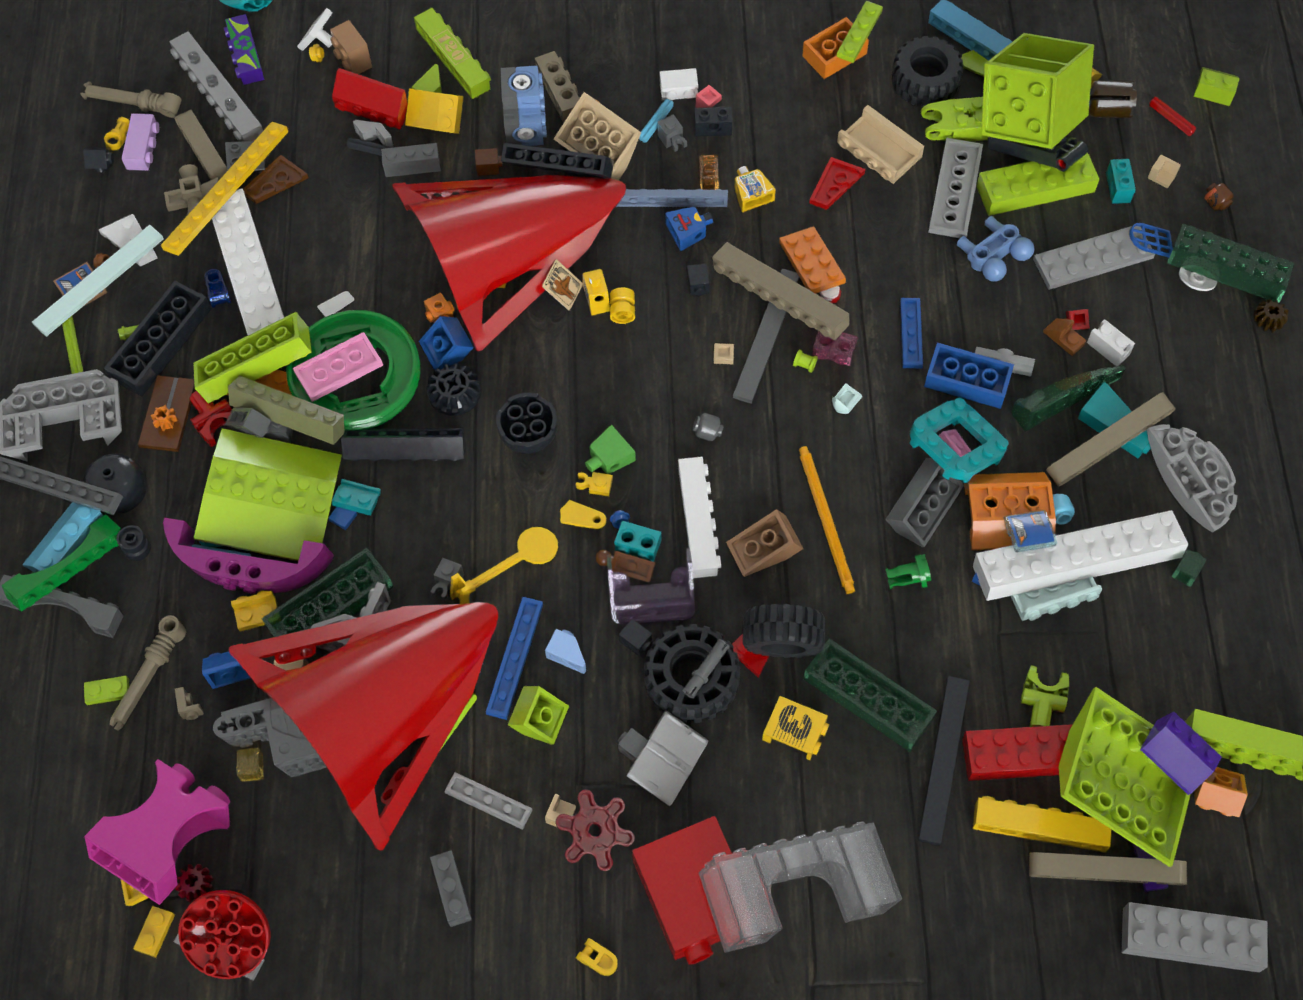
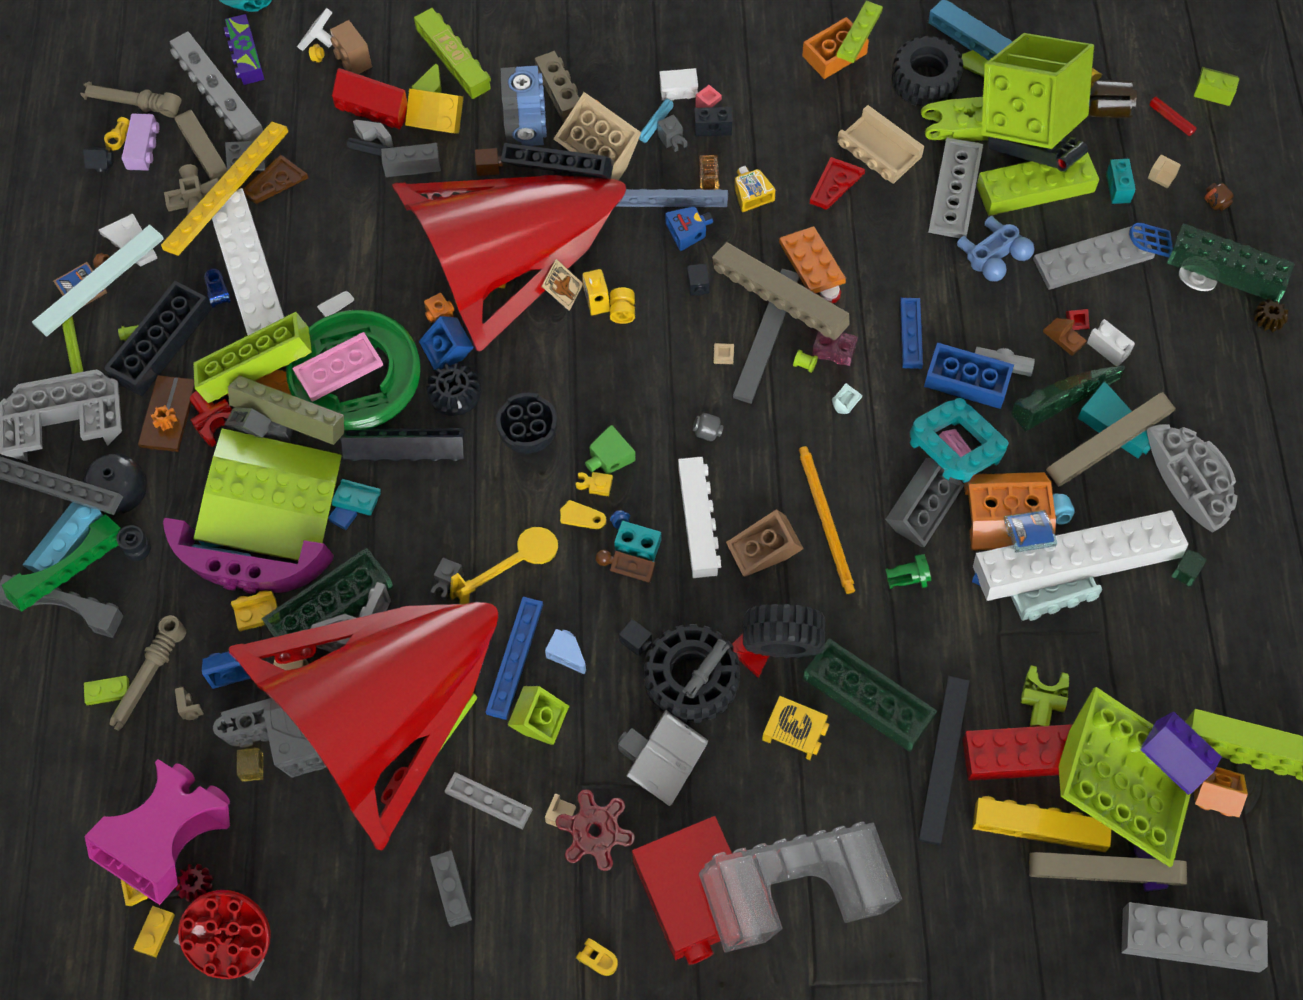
(652, 601): clear purple windscreen -> none

